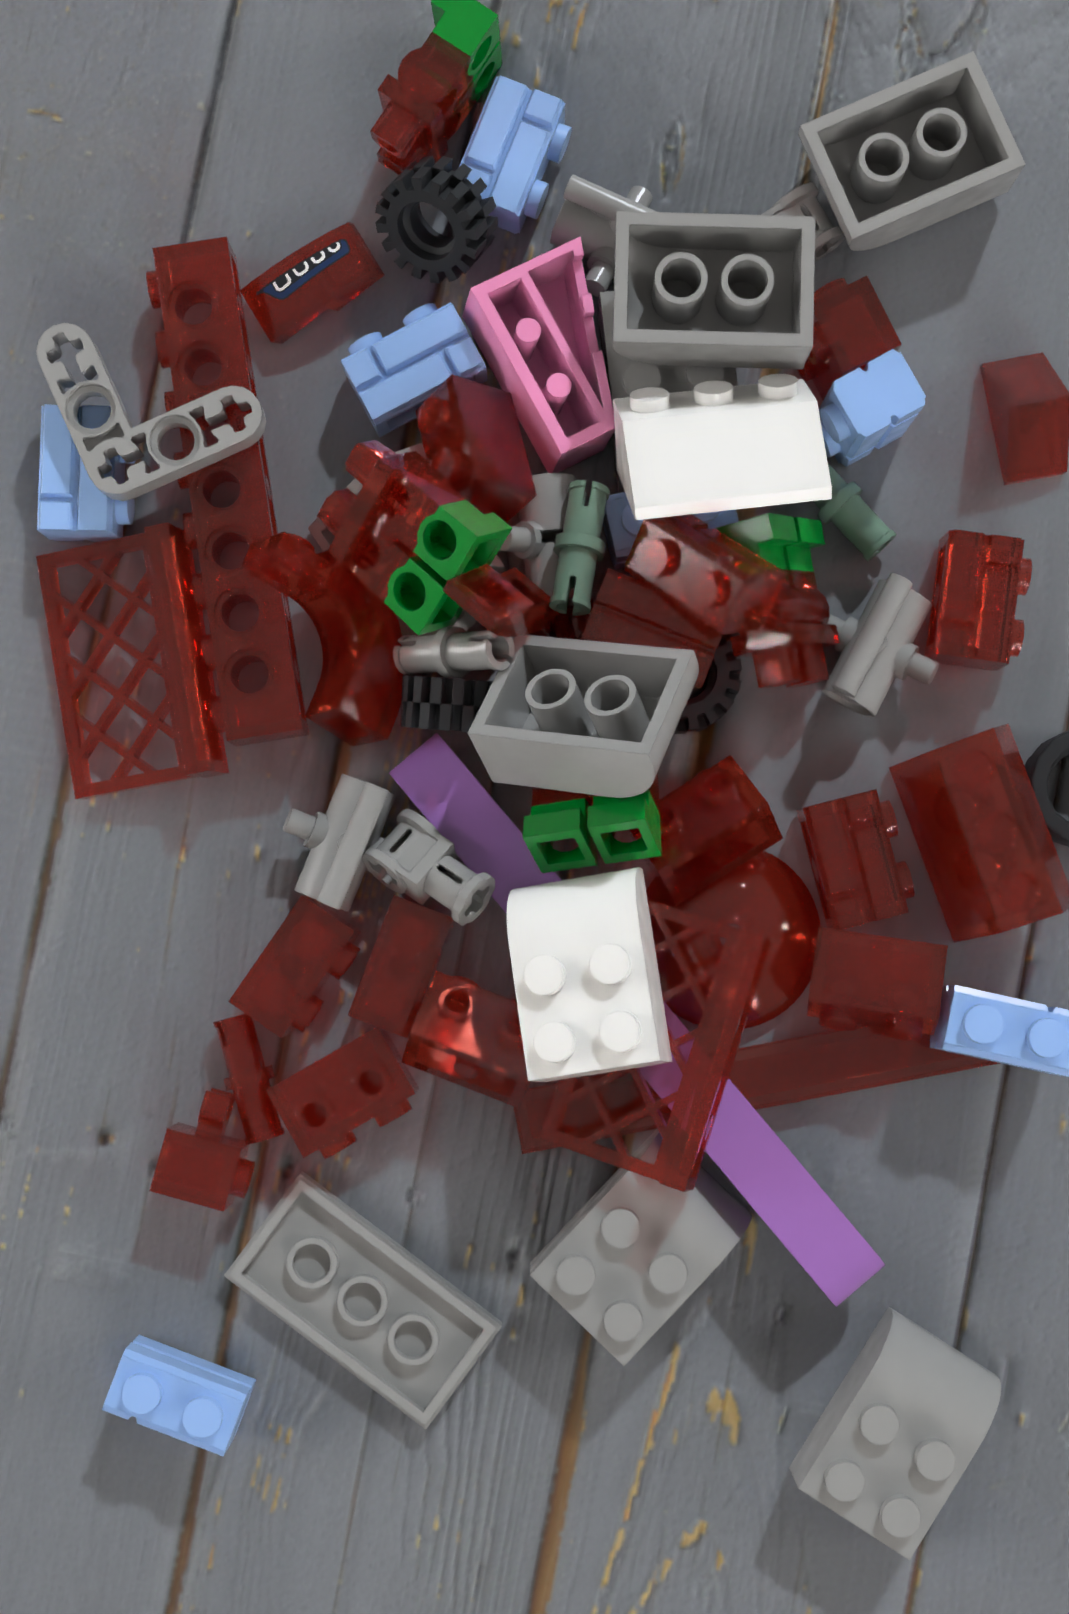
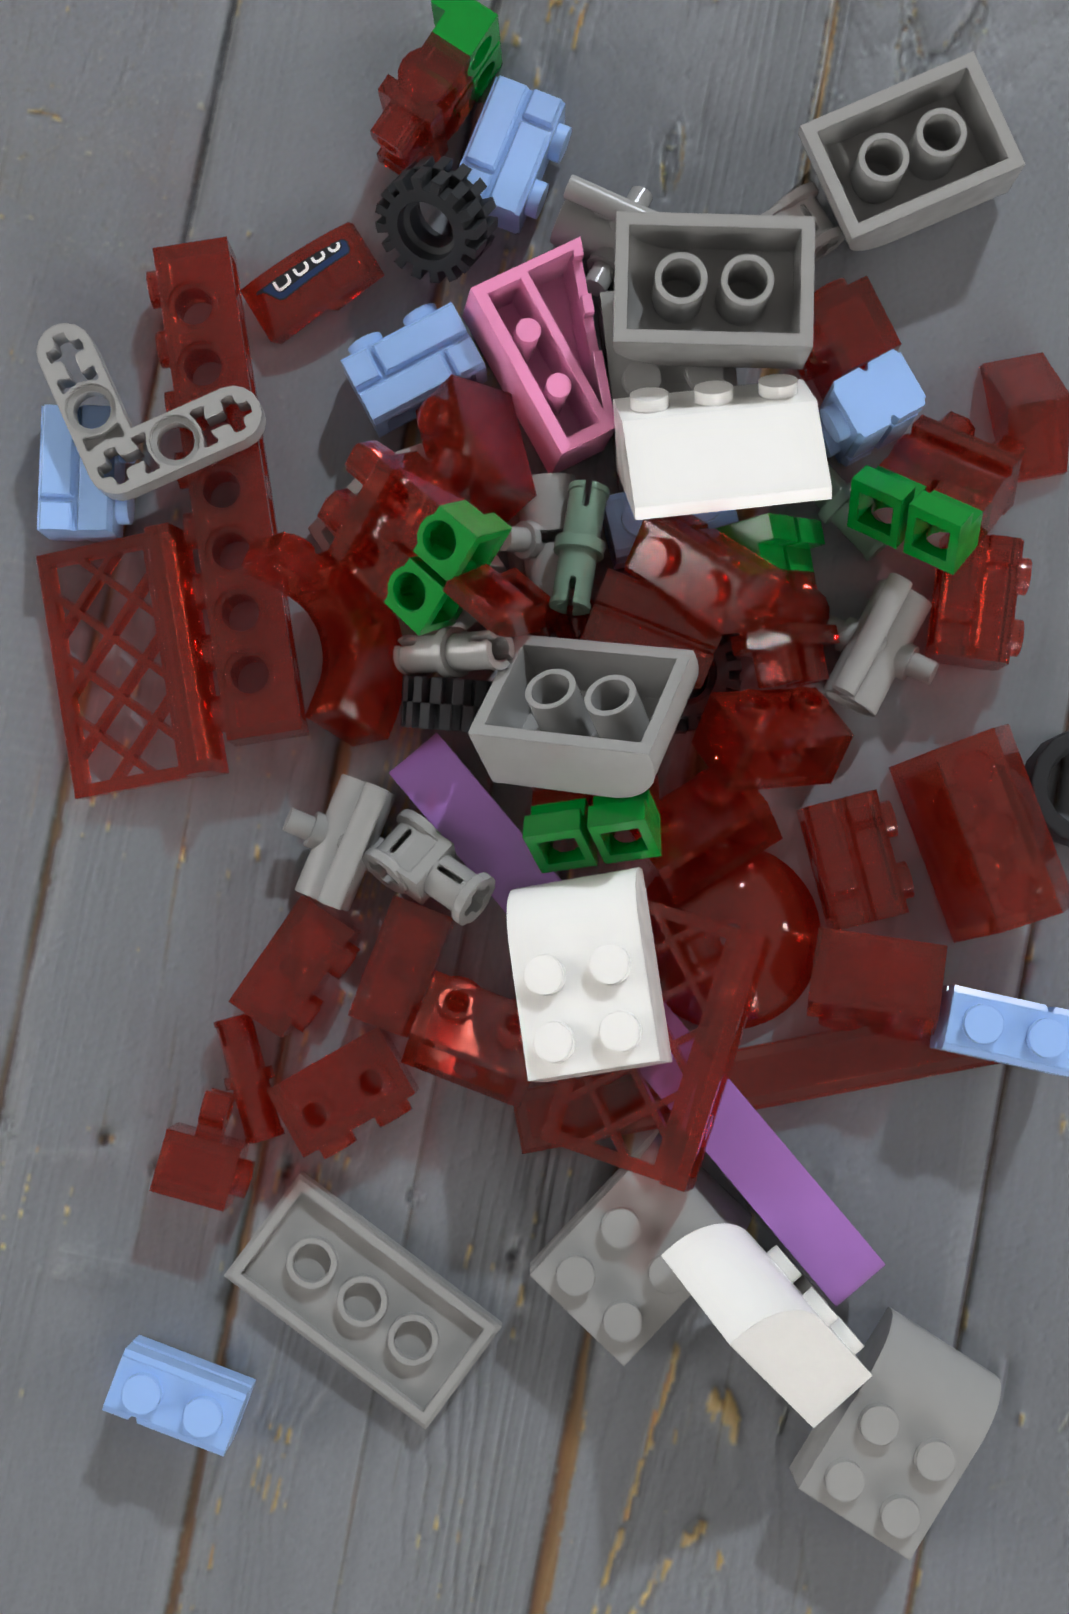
(771, 738): none -> clear red brick
(771, 1317): none -> white brick
(938, 483): none -> hips

